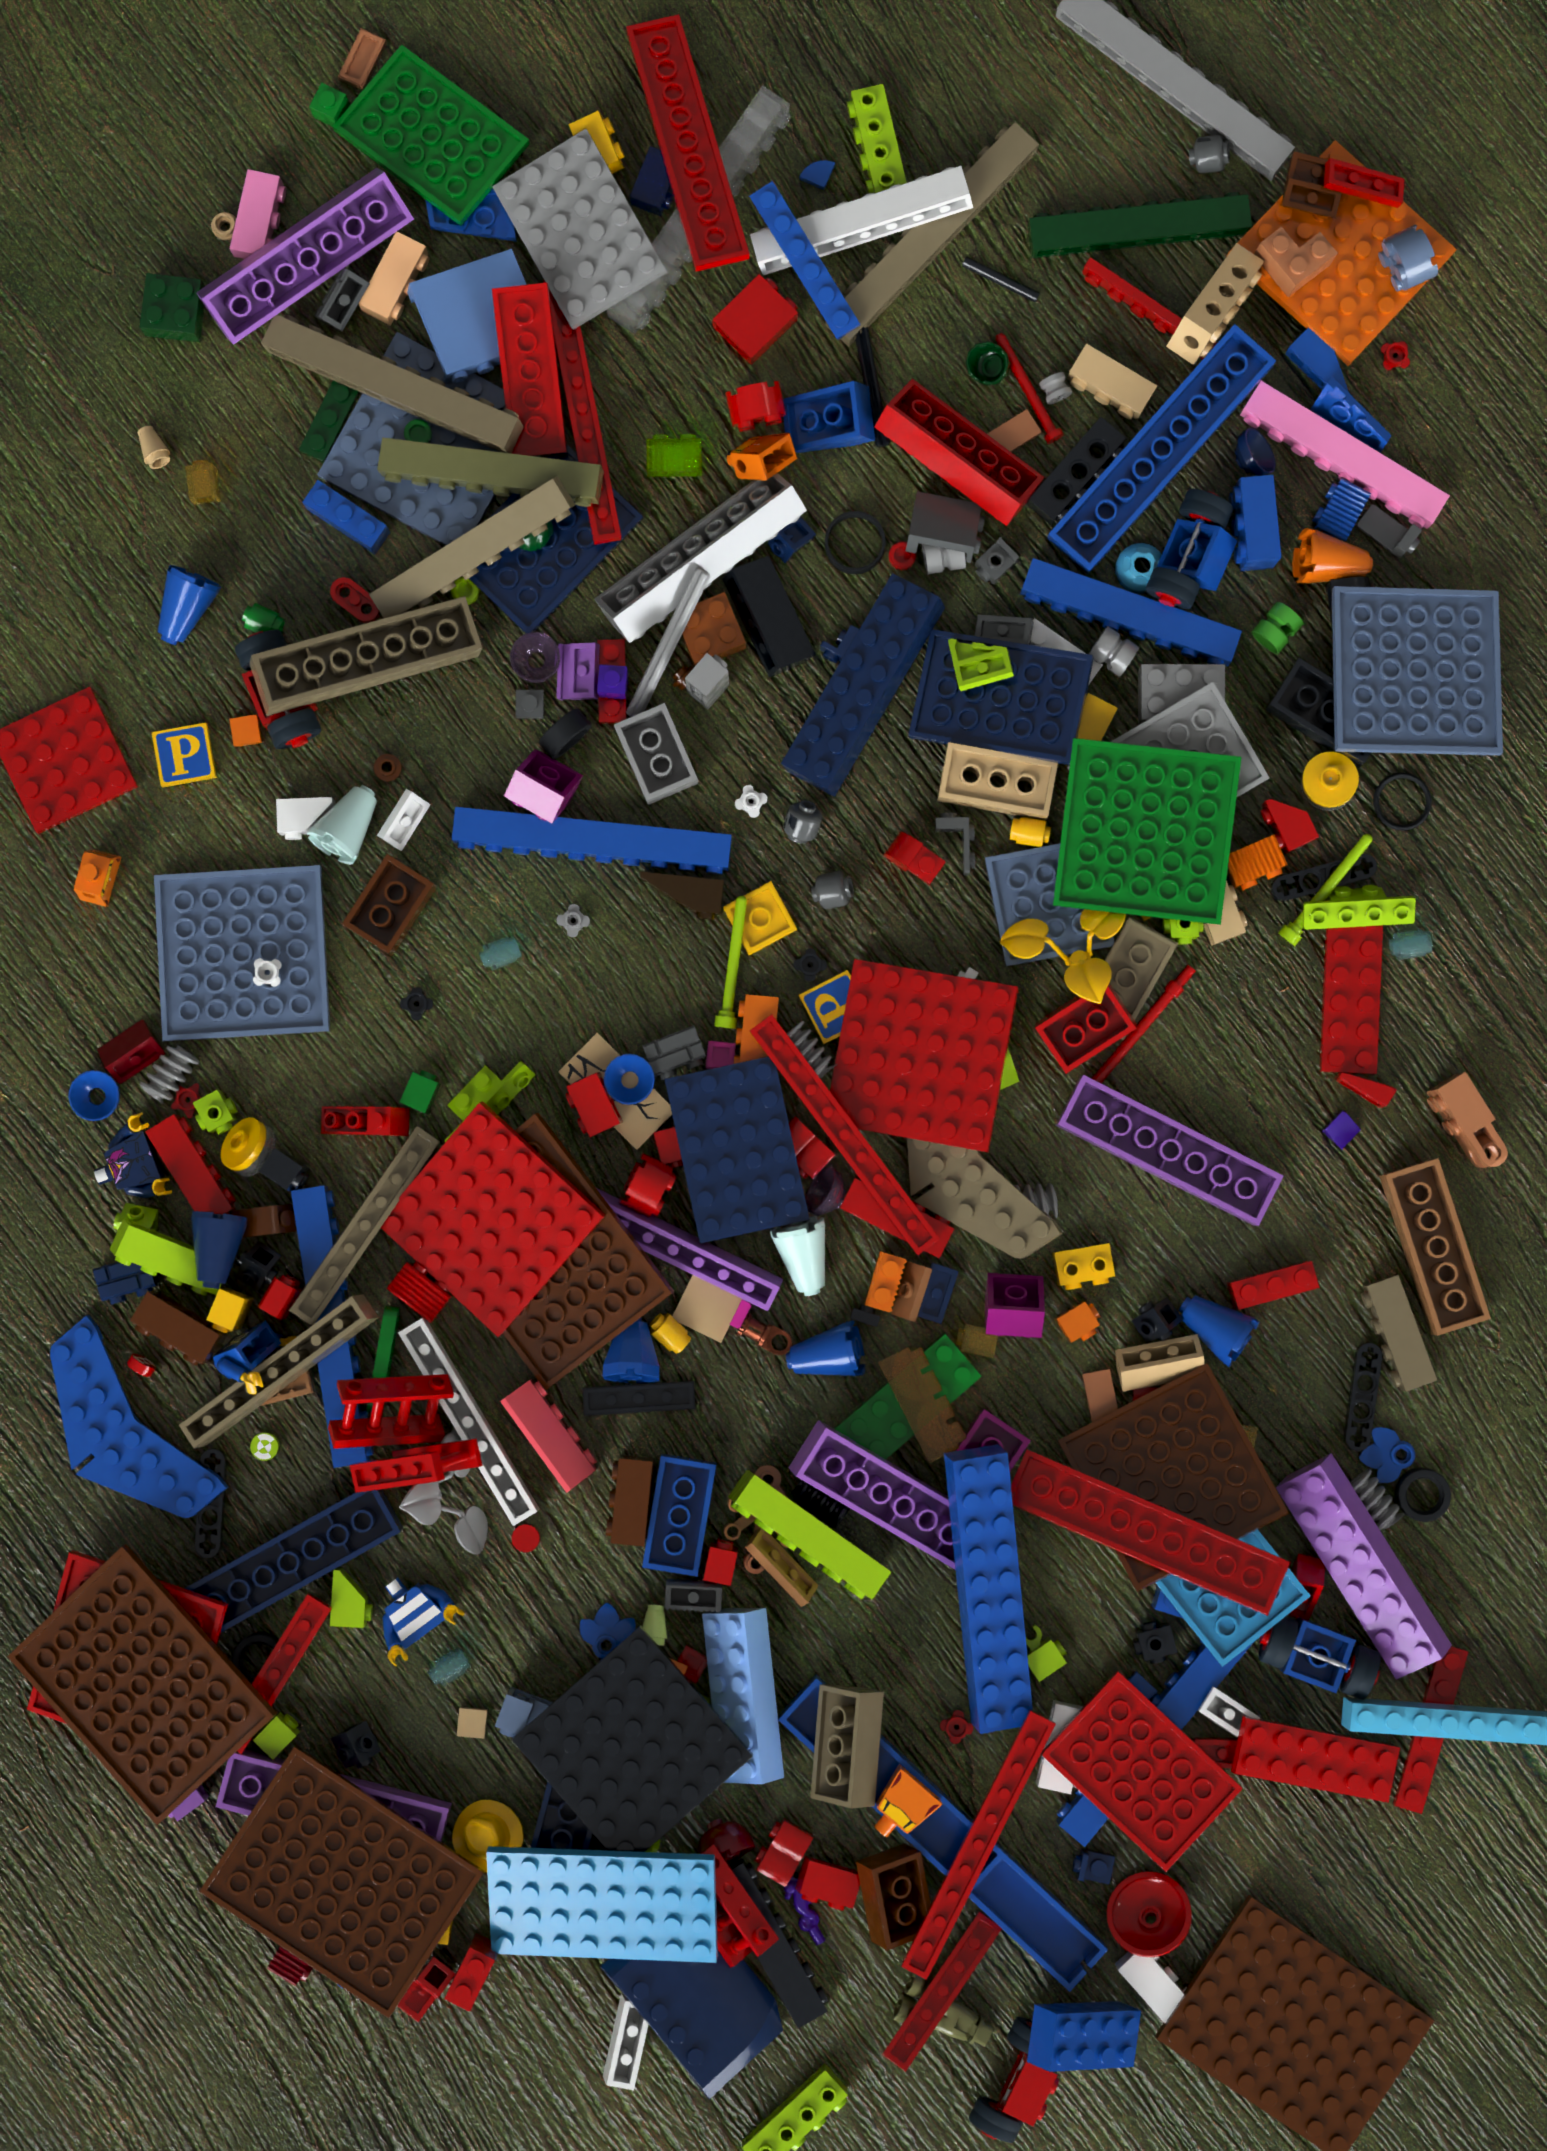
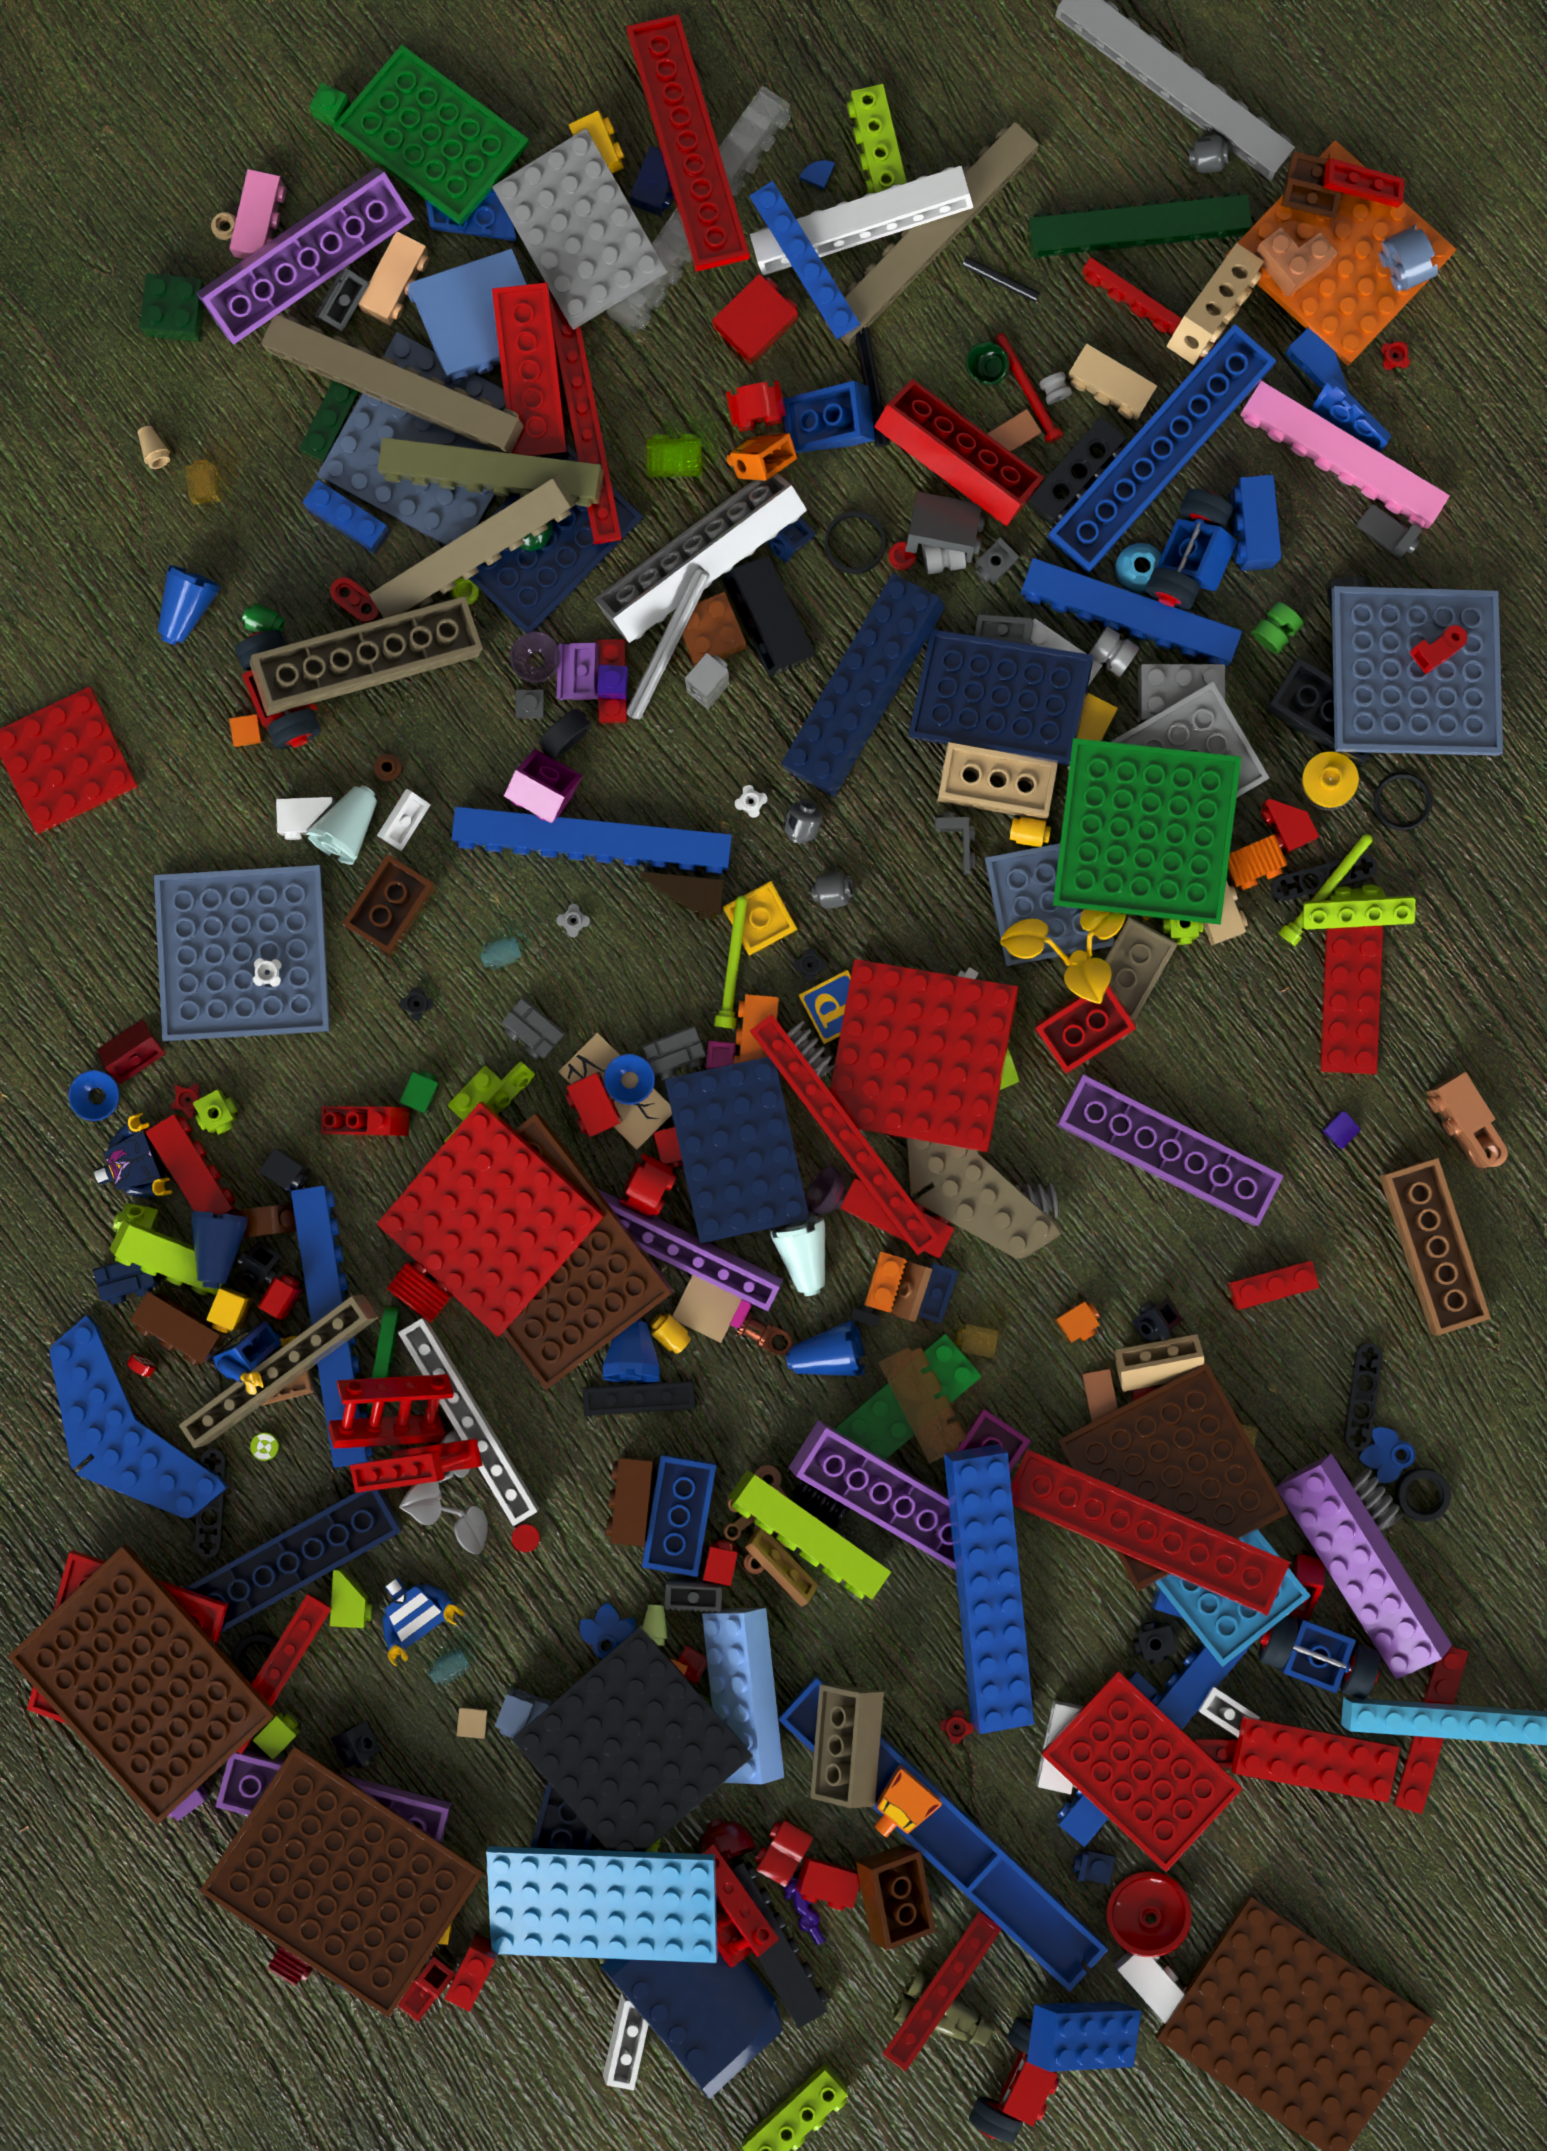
(96, 876): orange torso -> none
(169, 1073): light grey piece -> none
(184, 755): tile -> none
(247, 1146): yellow piece -> none
(362, 59): nougat tile -> none
(363, 1226): dark tan plate -> none
(418, 431): green tile -> none
(486, 1825): yellow hat -> none
(532, 1028): none -> dark grey brick
(549, 1435): coral slope -> none
(656, 754): light grey brick -> none
(679, 677): reddish brown plate -> none
(810, 1151): red brick -> none
(843, 641): dark blue bracket -> none
(913, 856): red brick -> none
(978, 1844): red plate -> none
(979, 664): lime wing -> none
(1014, 1305): magenta brick -> none
(1044, 1656): lime brick -> none
(1083, 1265): yellow brick -> none
(1173, 990): red bar -> none
(1218, 1327): blue cone -> none
(1254, 453): dark blue piece -> none
(1328, 558): orange cone -> none
(1342, 509): blue brick -> none
(1372, 1091): red slope -> none
(1399, 1333): dark tan brick -> none
(1410, 944): clear light blue brick -> none
(1448, 644): none -> red leg

